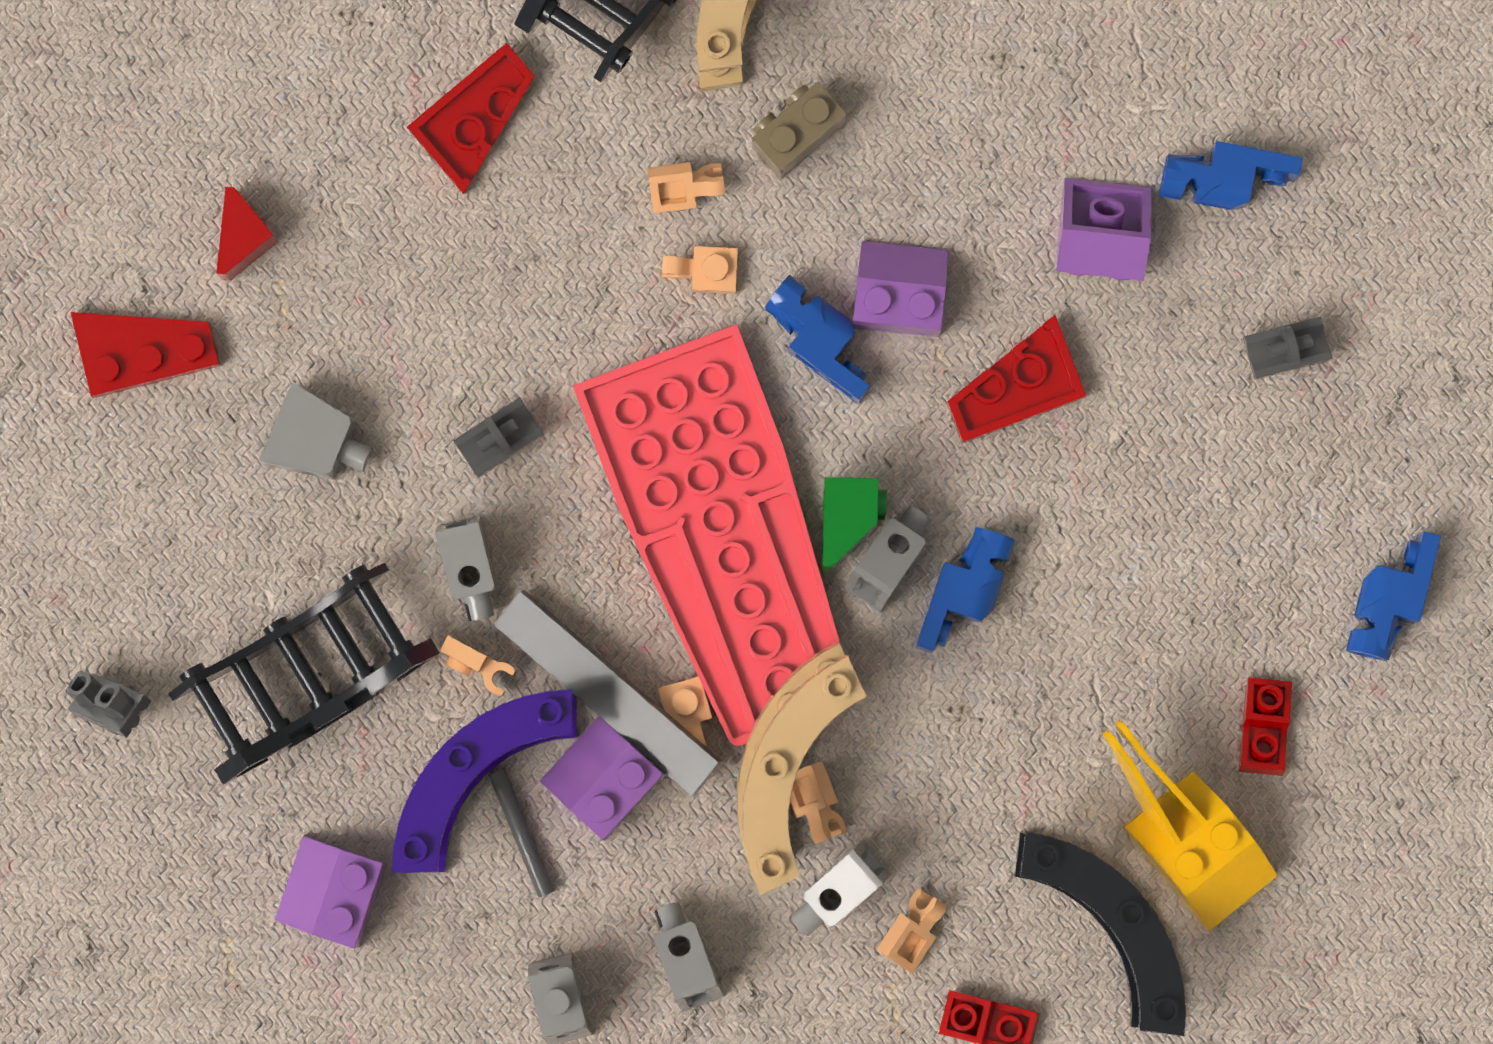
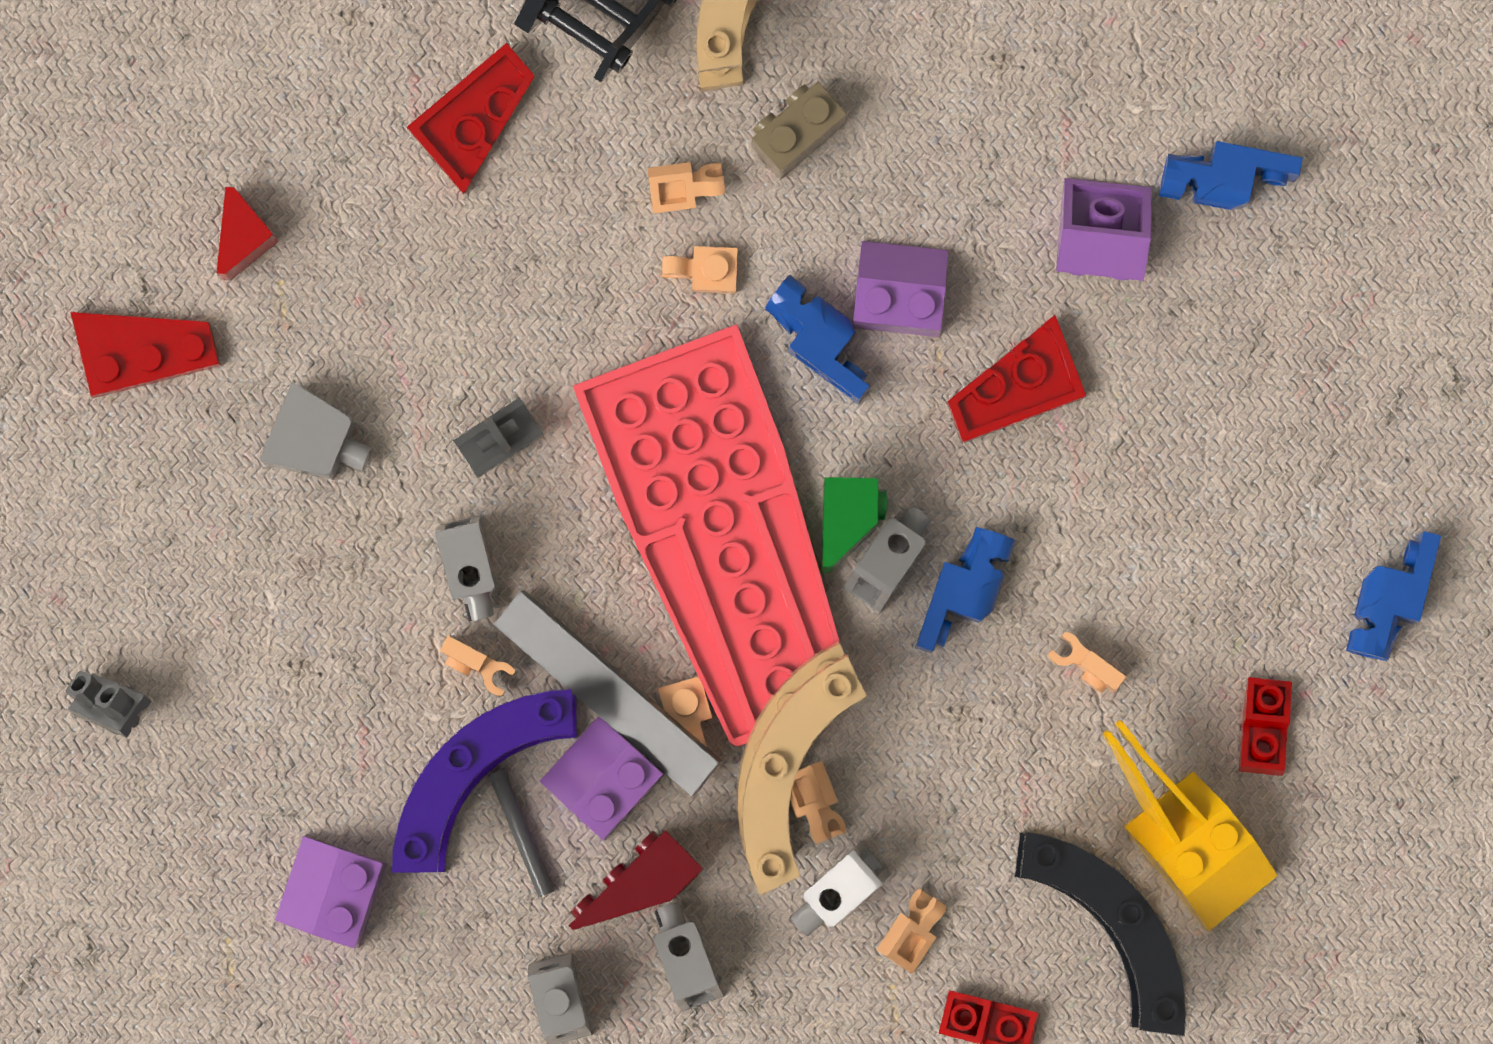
(324, 706): black fence -> none
(650, 880): none -> dark red slope
(1097, 671): none -> light nougat plate
(1287, 348): dark grey hips -> none

